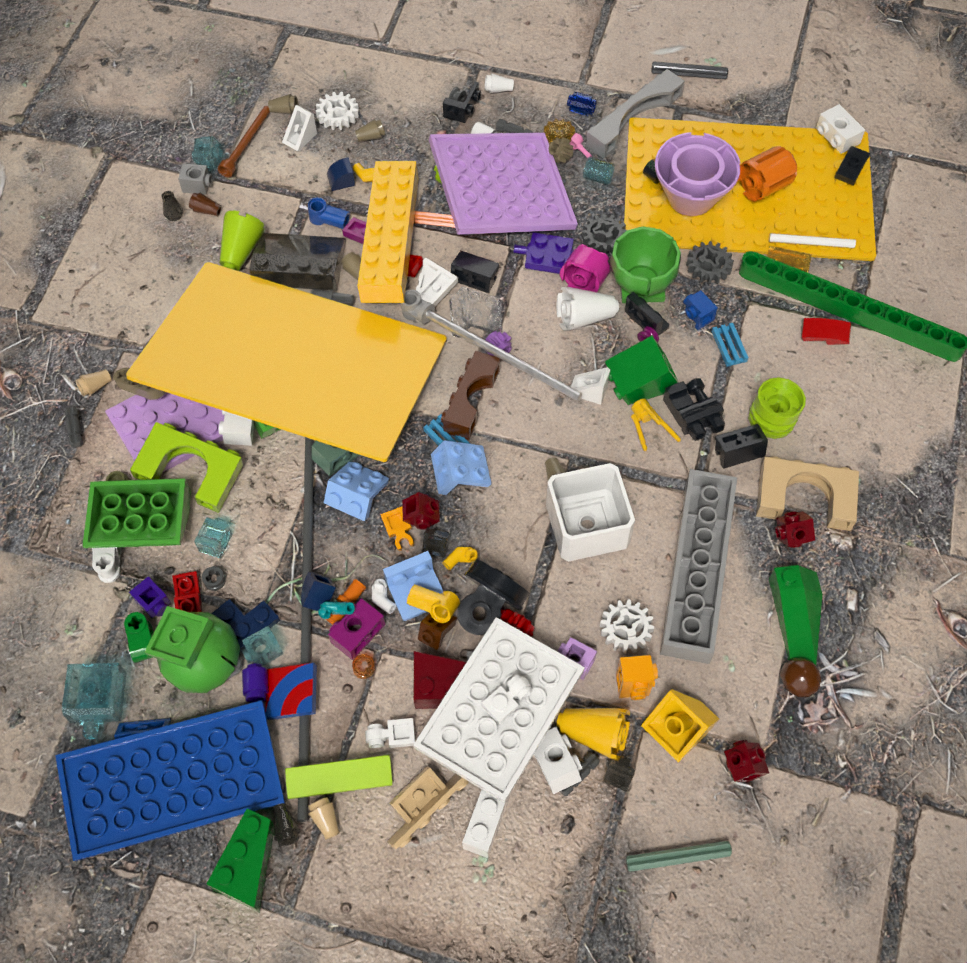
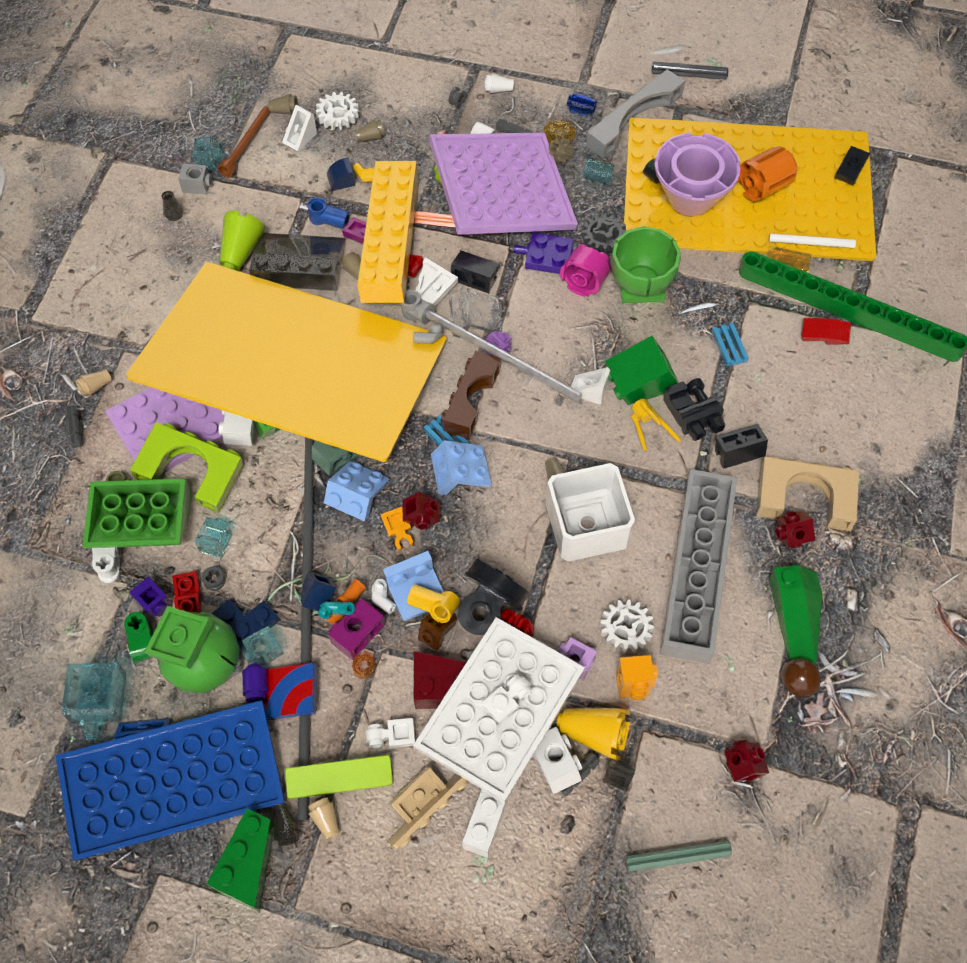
(130, 386): dark tan beam -> none
(203, 204): reddish brown cone -> none
(347, 299): dark grey axle -> none
(429, 337): none -> light grey arm
(435, 542): clear smoke tile -> none
(459, 110): black bracket -> none
(460, 555): yellow arm -> none
(576, 141): bright pink hand -> none
(584, 307): white cone -> none
(644, 314): black bracket -> none
(647, 332): magenta bush -> none
(679, 723): yellow slope -> none
(700, 309): blue brick -> none
(709, 262): dark grey gear -> none
(777, 407): lime wheel -> none
(840, 128): white brick -> none

